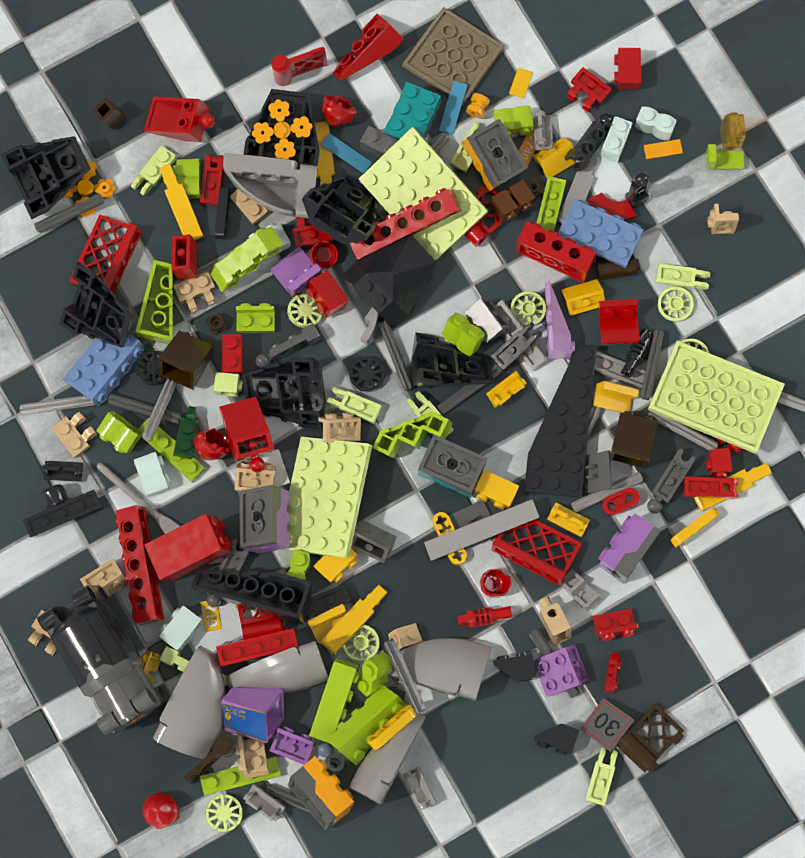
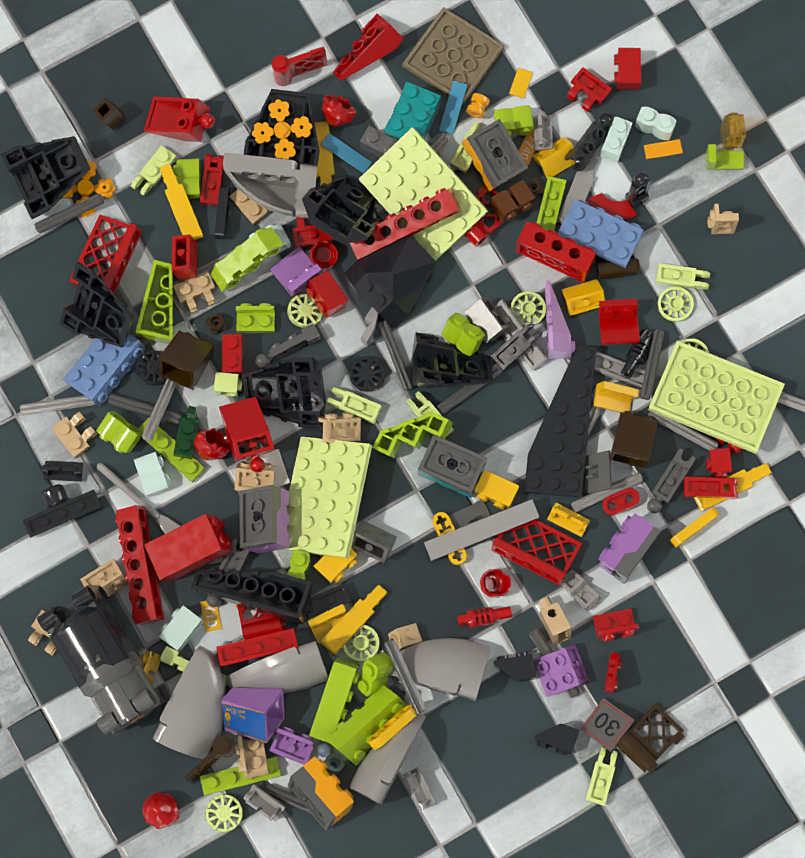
(505, 389): yellow hinge -> none

